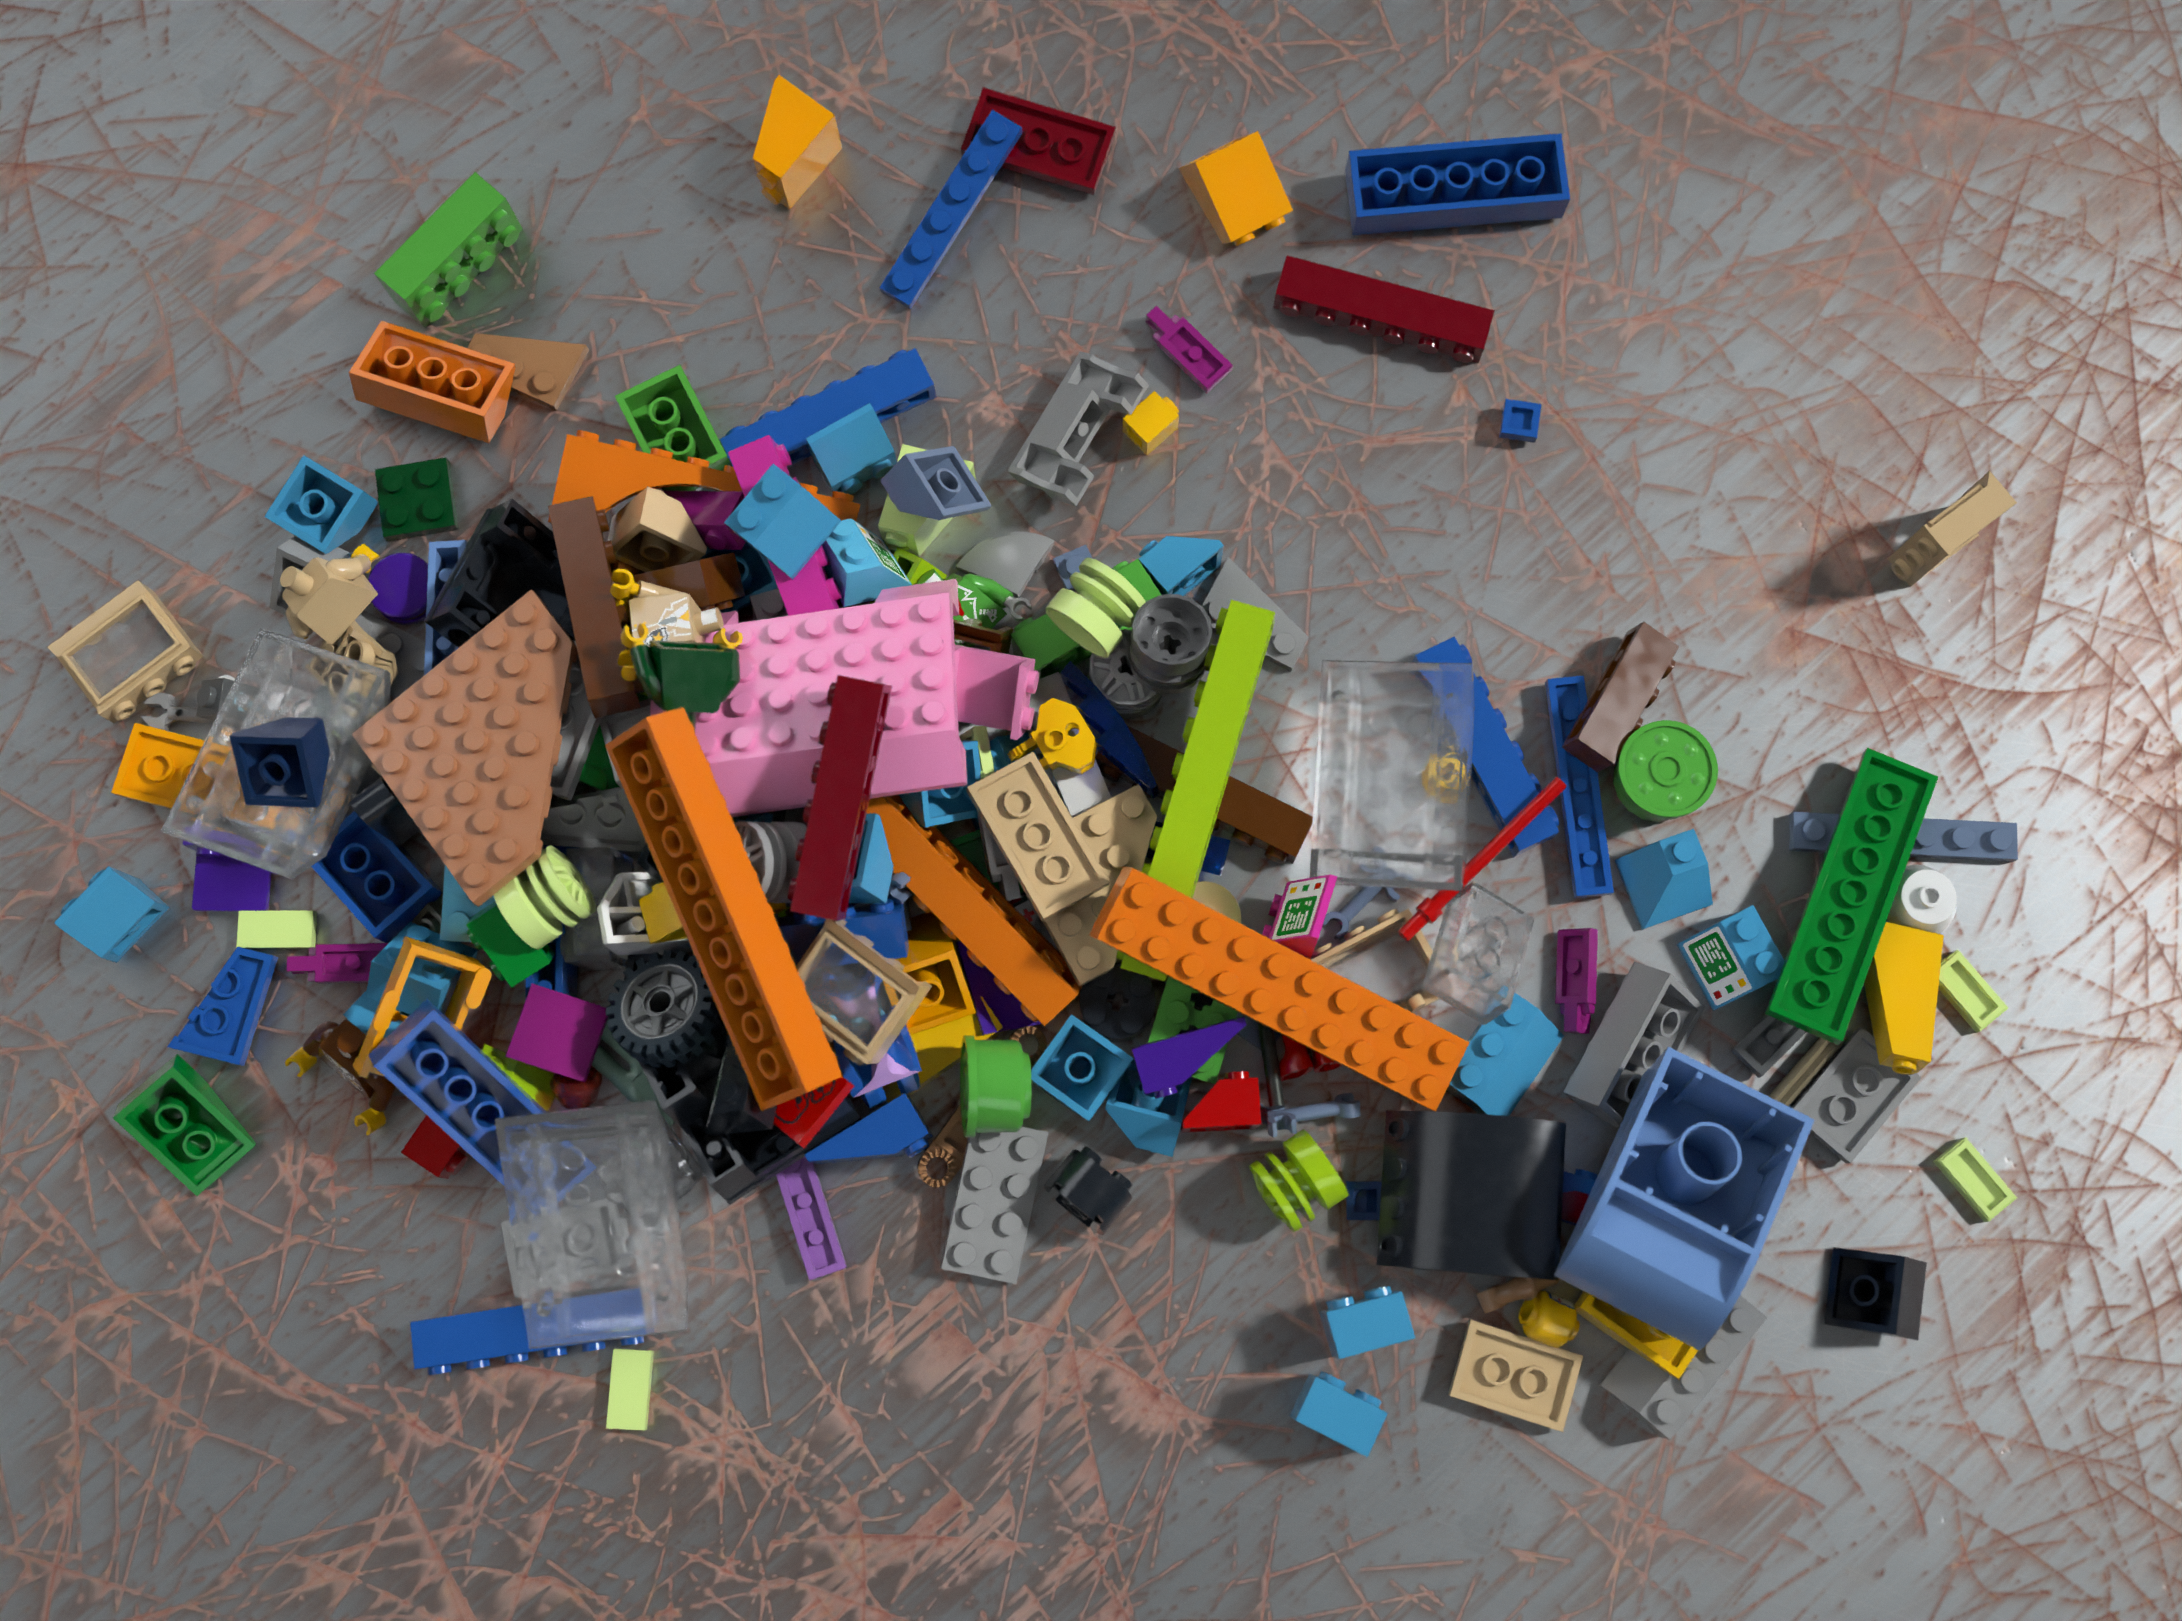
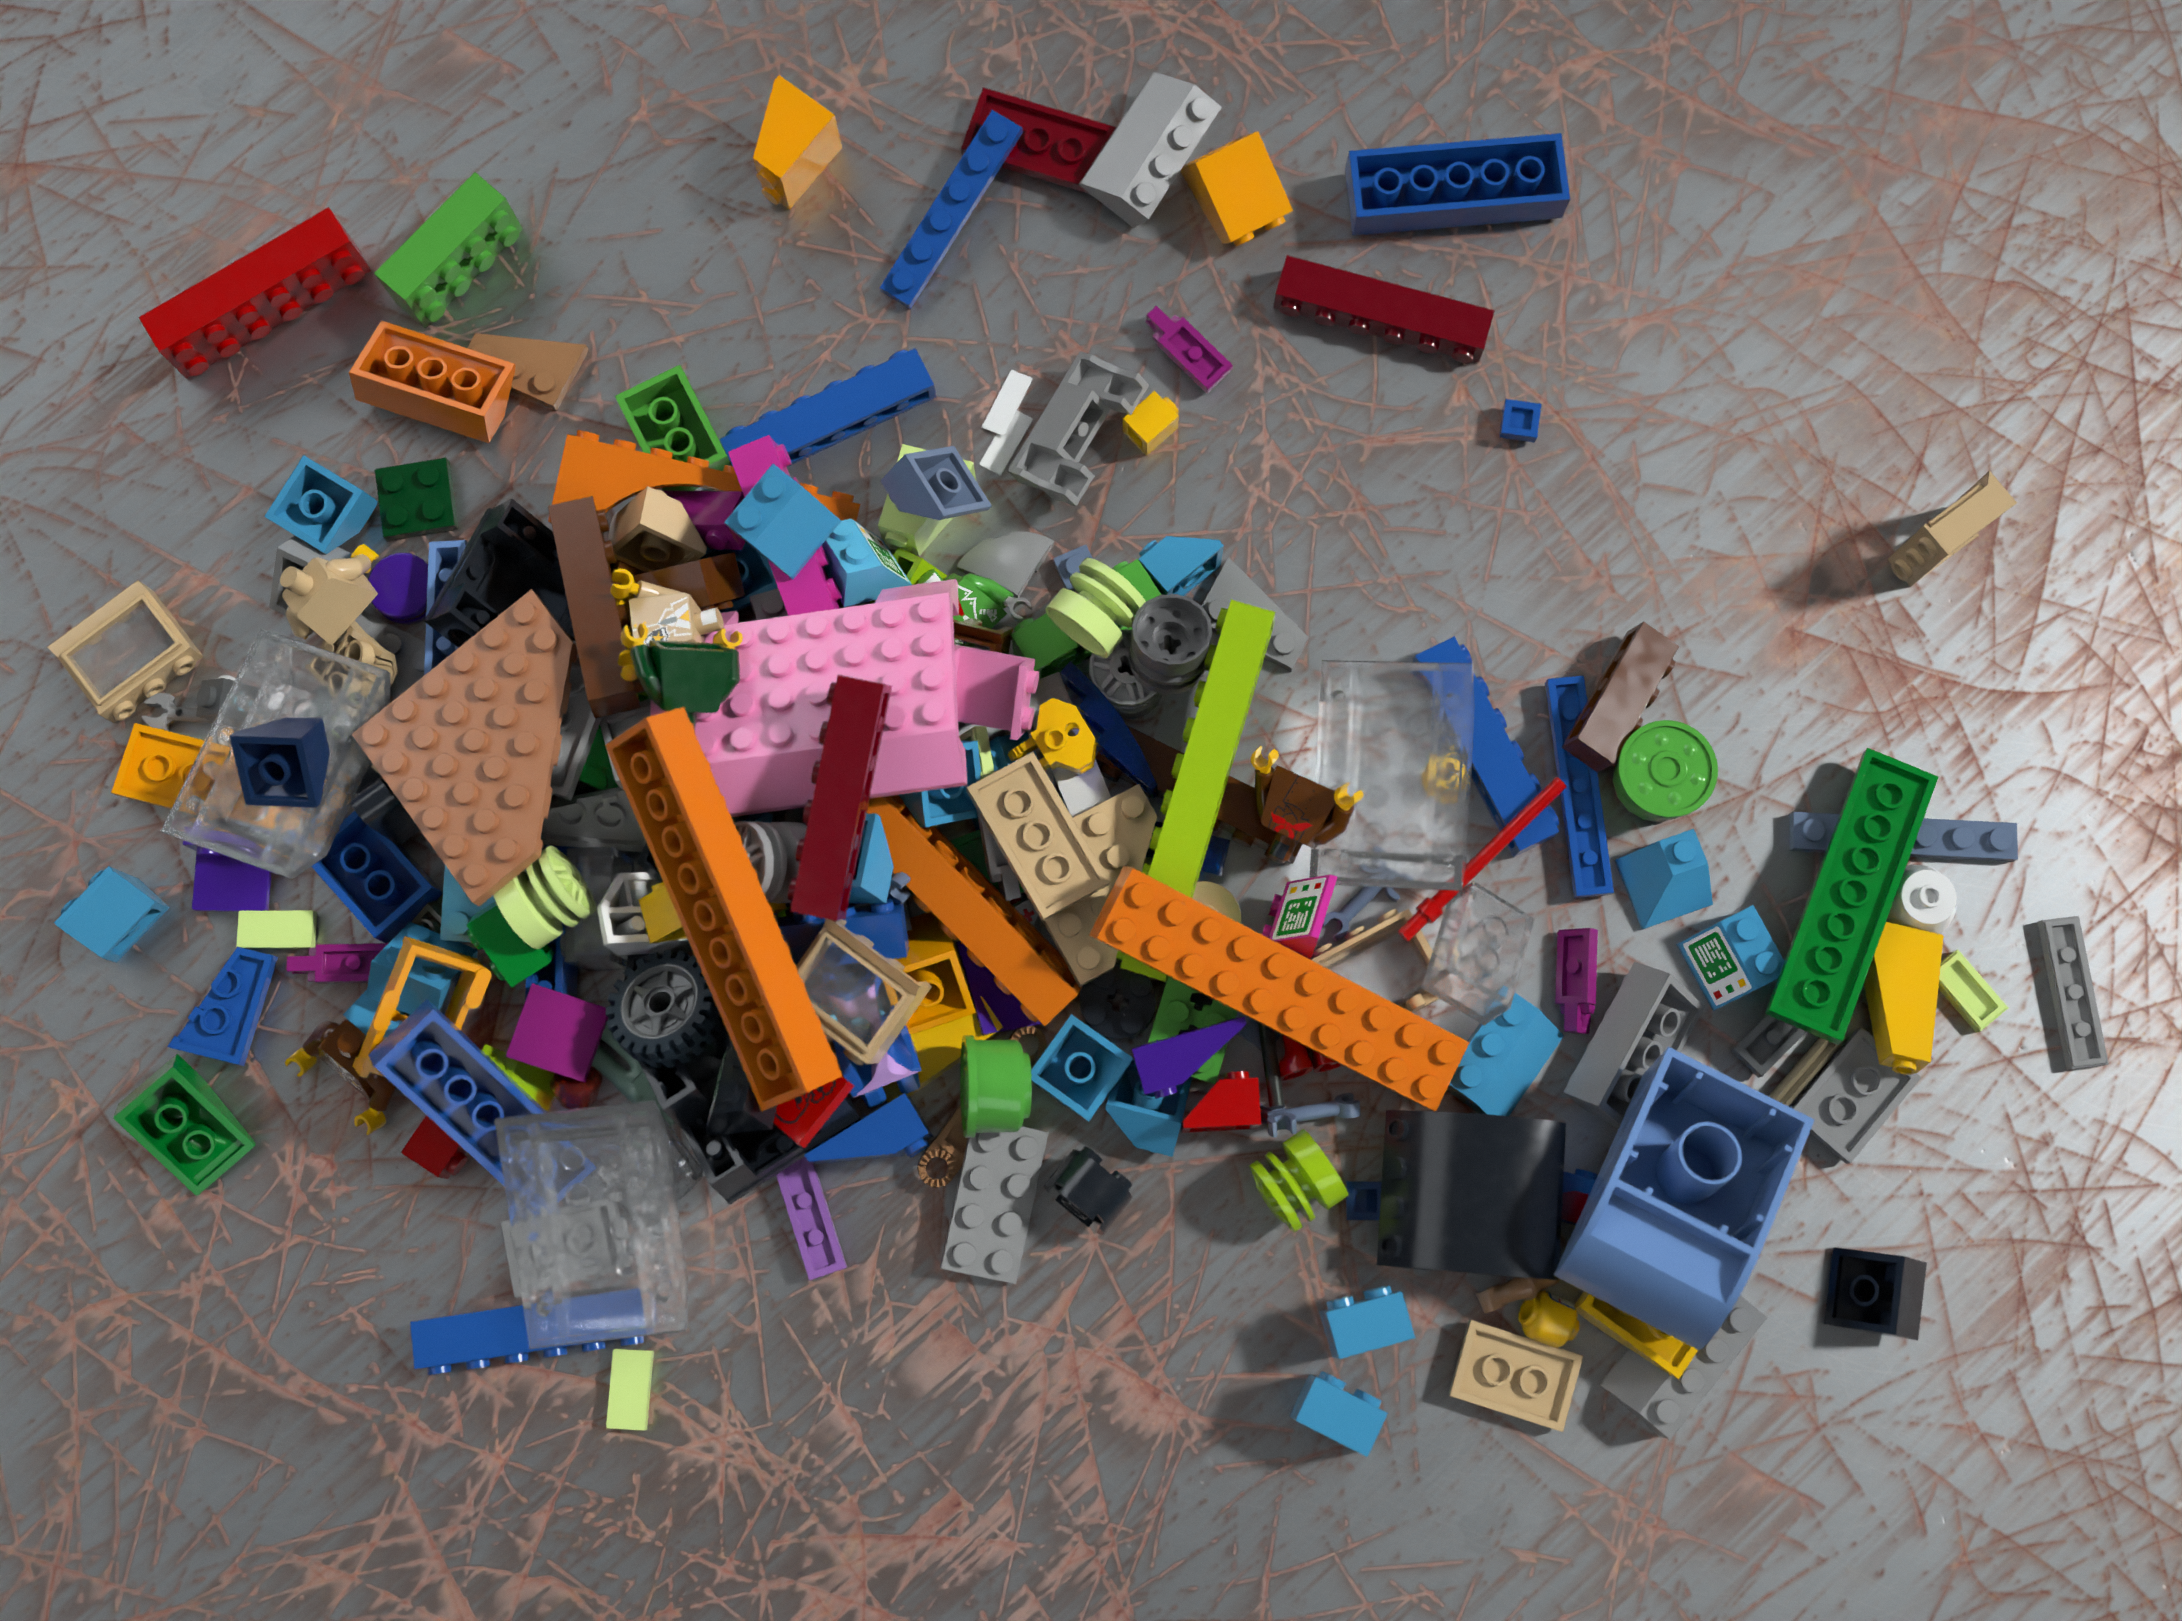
(255, 294): none -> red brick
(852, 451): dark azure slope -> none
(1004, 446): none -> white sticker
(1007, 402): none -> white sticker
(1150, 147): none -> light grey slope
(1298, 806): none -> reddish brown torso
(1975, 1179): yellowish green tile -> none
(2072, 993): none -> light grey tile

